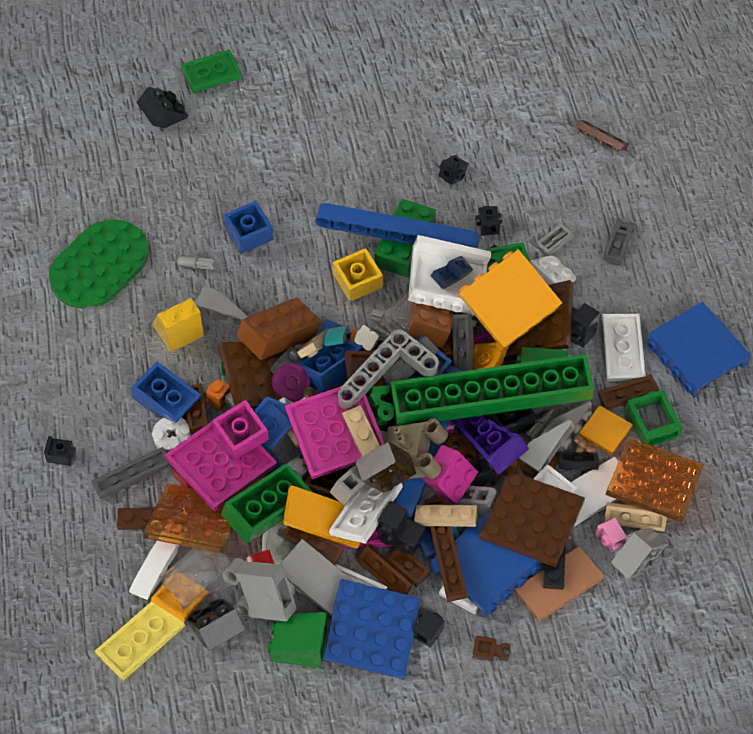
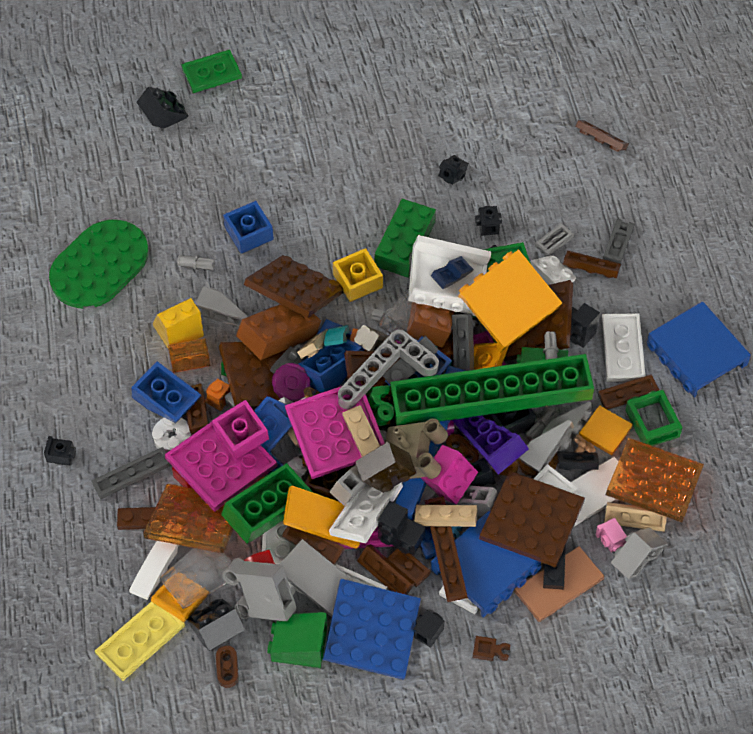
(189, 355): none -> clear orange hinge
(227, 668): none -> reddish brown plate
(294, 286): none -> reddish brown plate
(390, 226): blue beam -> none
(550, 345): none -> light grey axle
(591, 264): none -> reddish brown plate

